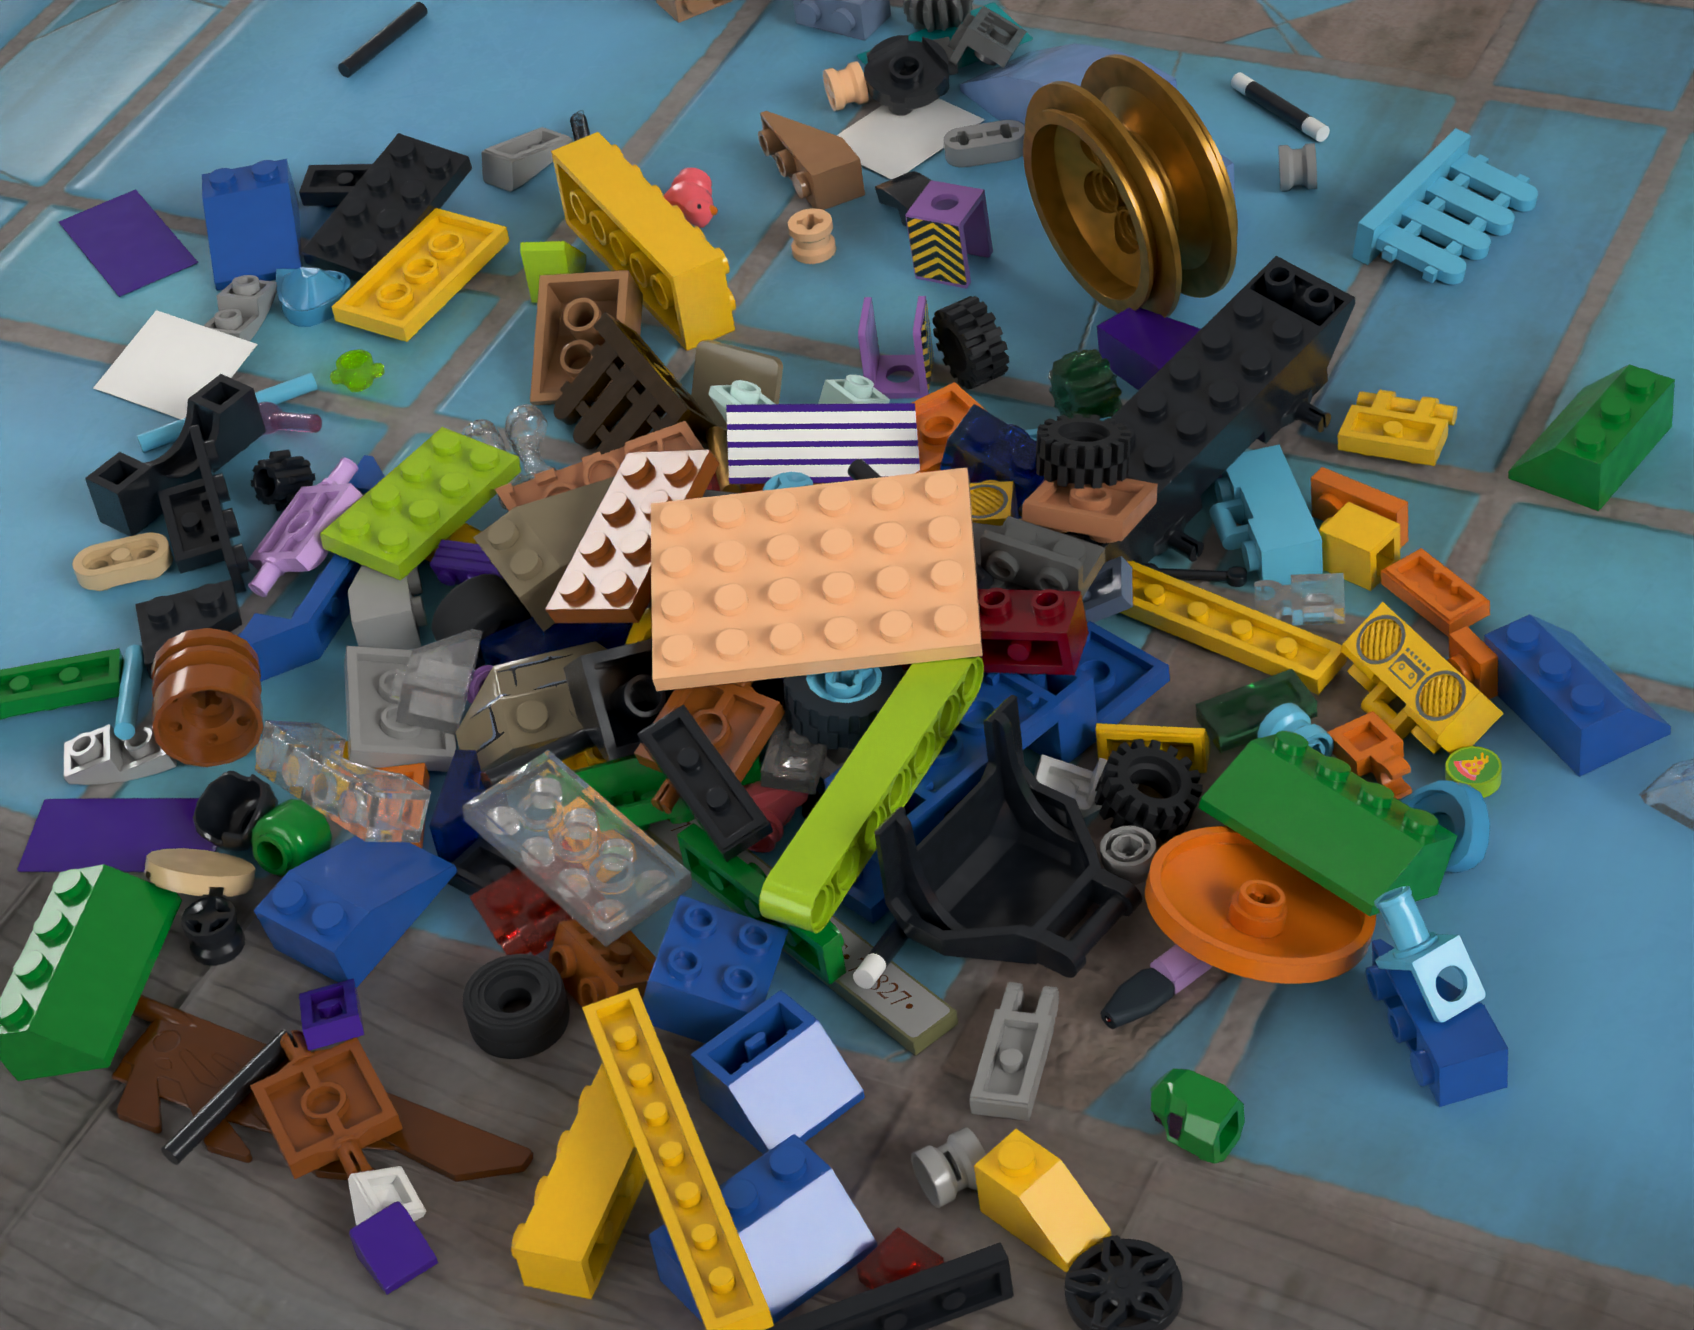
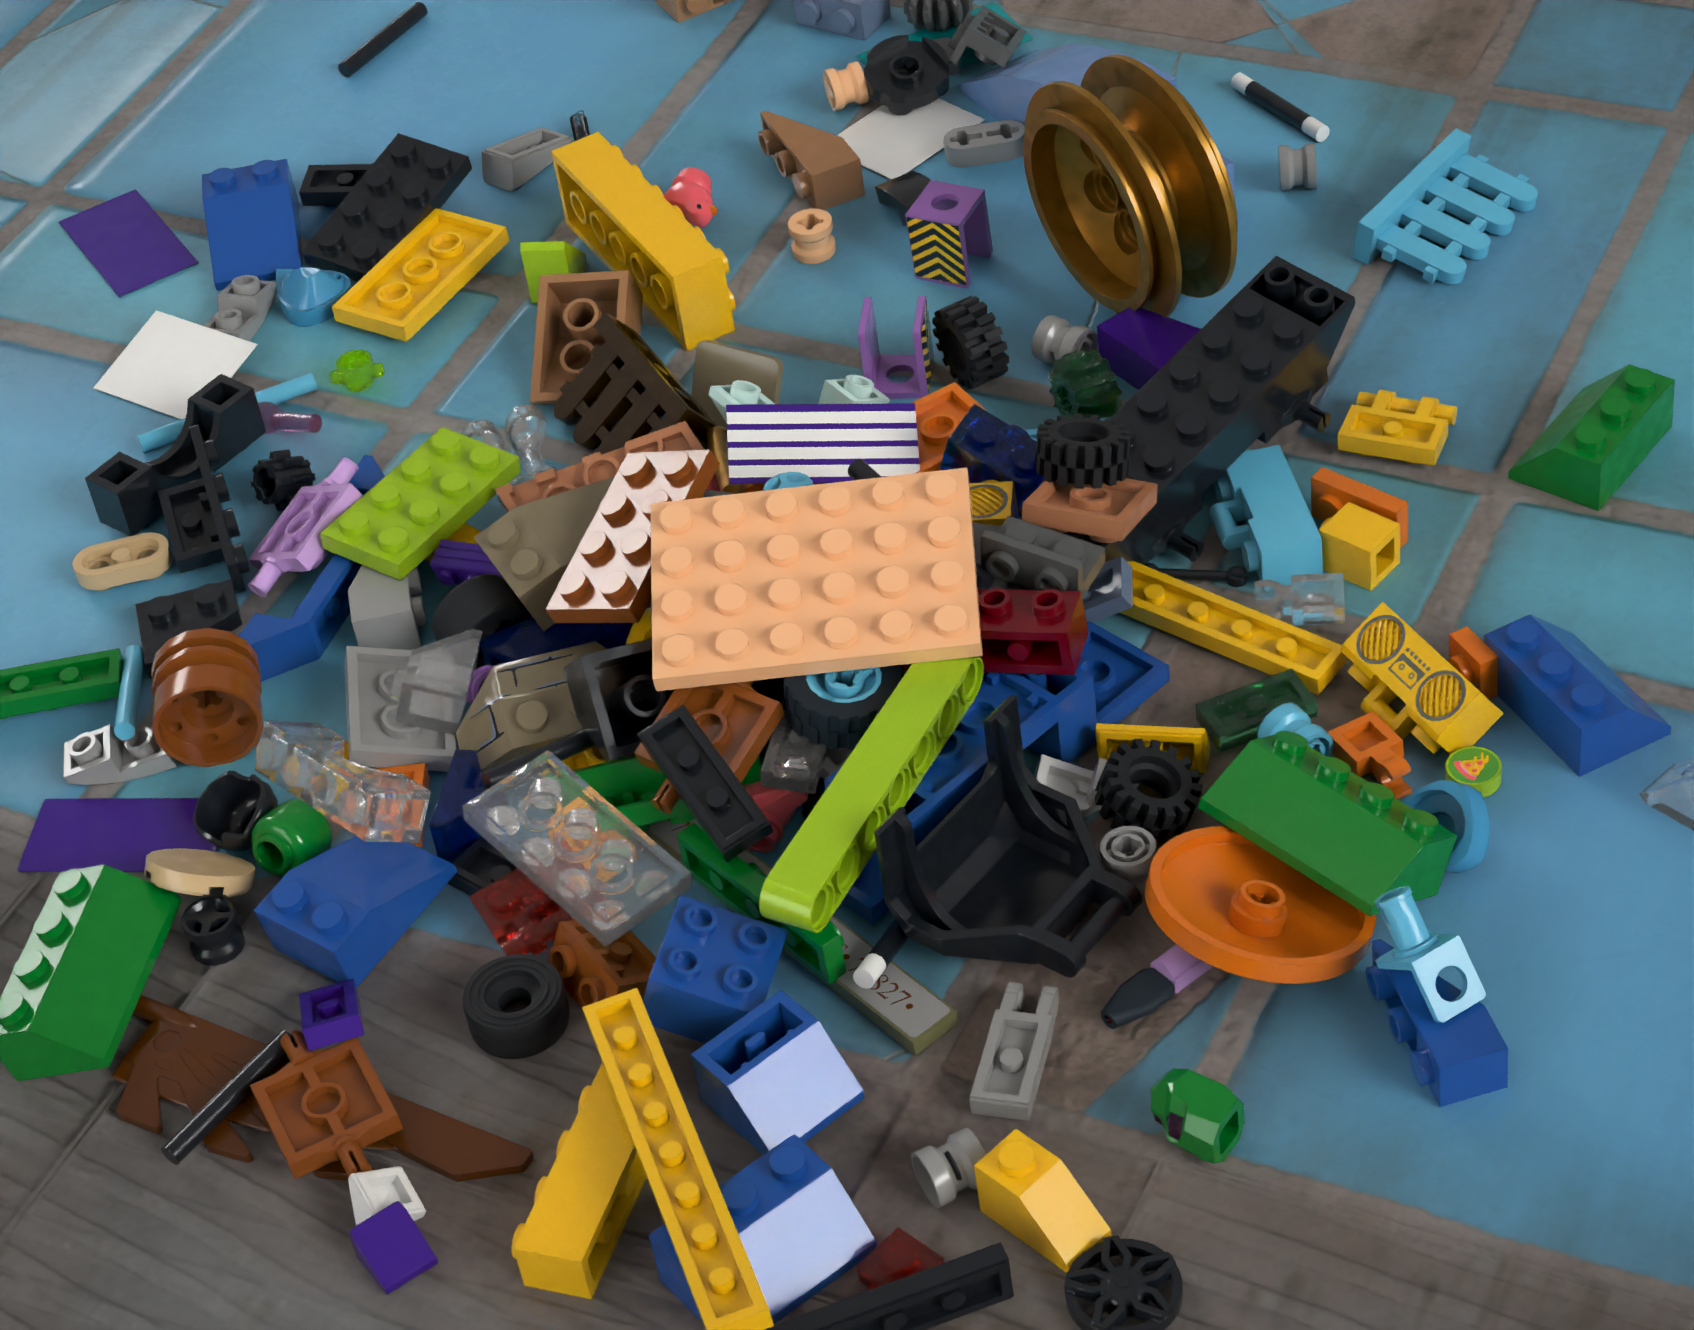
(1056, 338): none -> light grey wheel
(1435, 592): orange plate -> none

